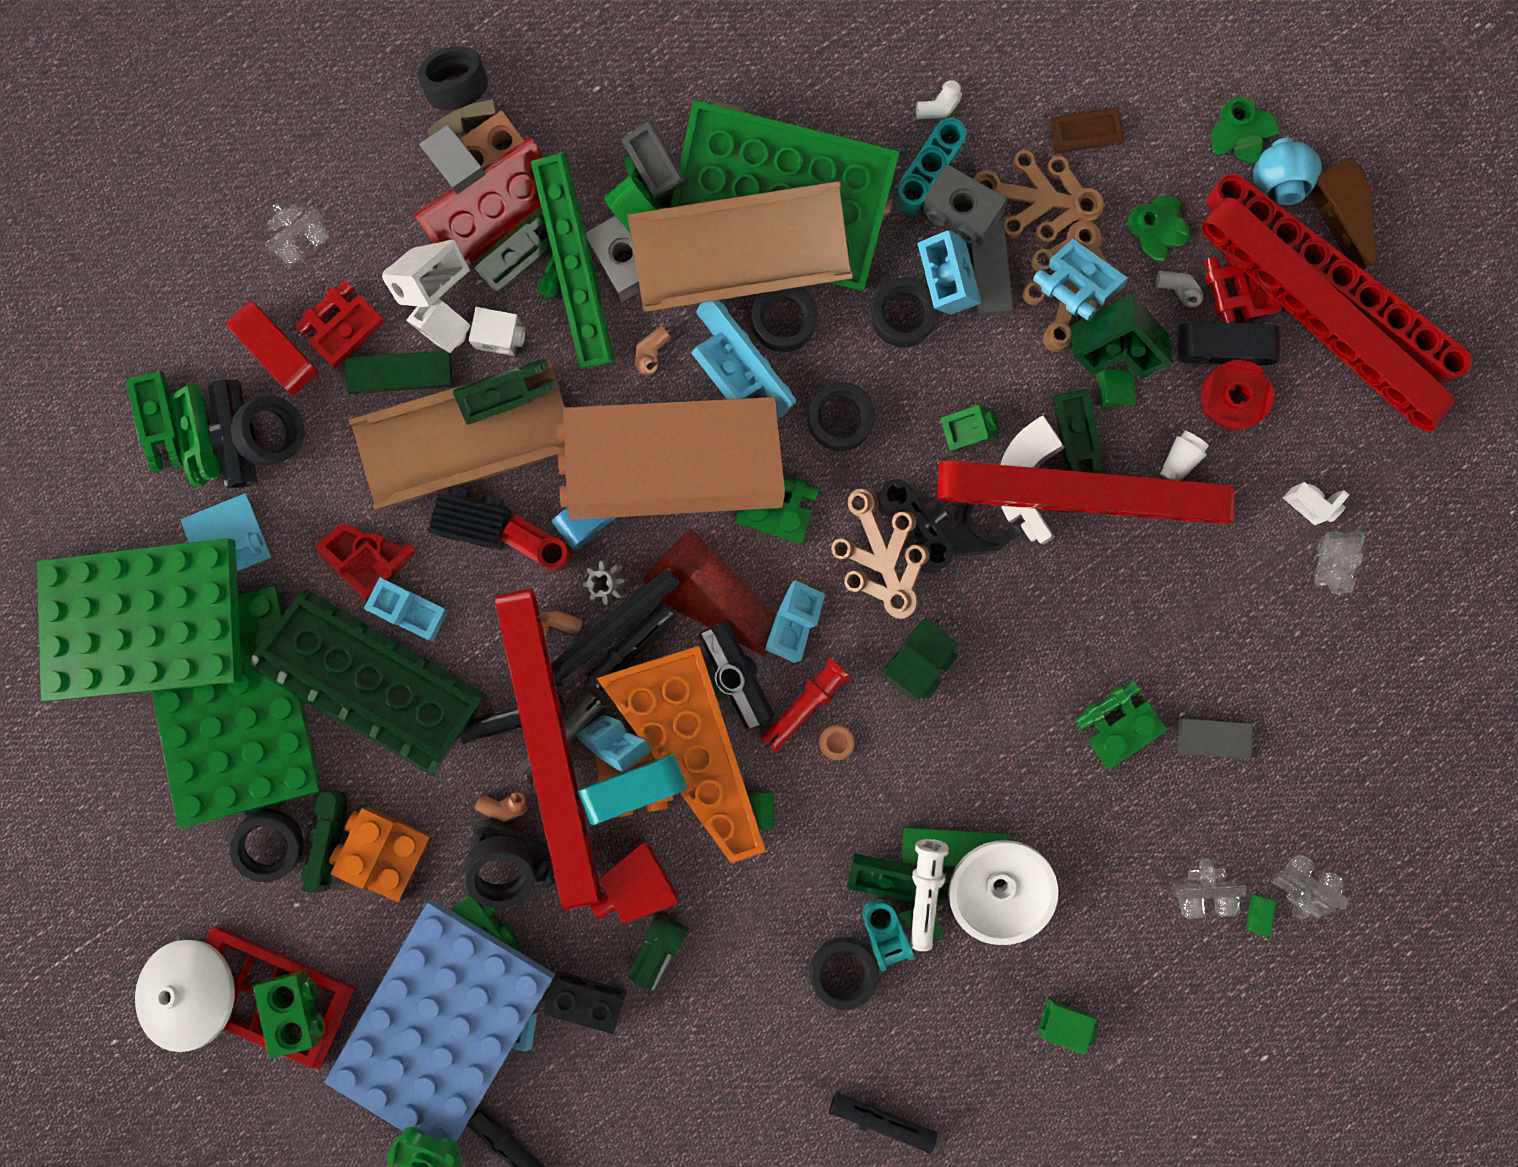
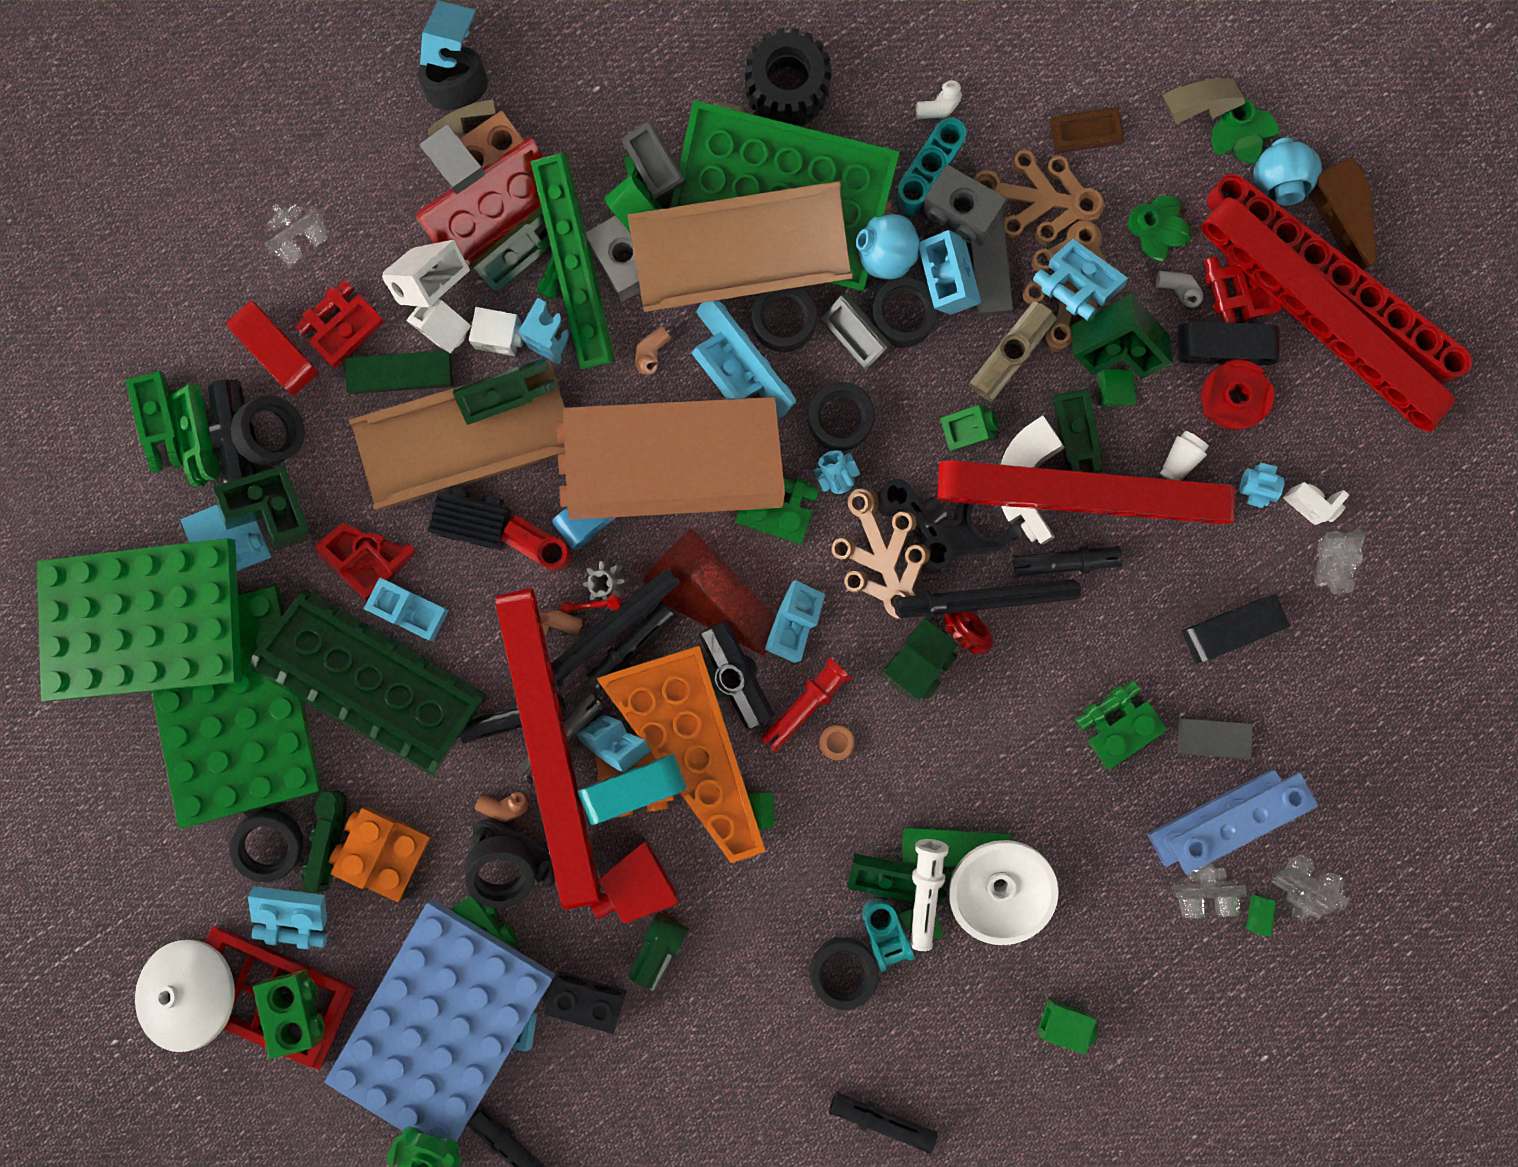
(264, 497): none -> dark green brick
(290, 909): none -> medium azure plate
(445, 29): none -> medium azure hinge
(540, 330): none -> medium azure hinge
(612, 602): none -> red hinge
(794, 52): none -> black tyre
(836, 472): none -> medium azure gear
(856, 331): none -> tile
(888, 246): none -> medium azure plant
(969, 631): none -> red gear
(986, 598): none -> black axle
(1024, 334): none -> dark tan piece
(1066, 561): none -> black pin
(1212, 95): none -> dark tan slope
(1232, 820): none -> medium blue fence
(1235, 628): none -> black beam
(1261, 485): none -> medium azure gear

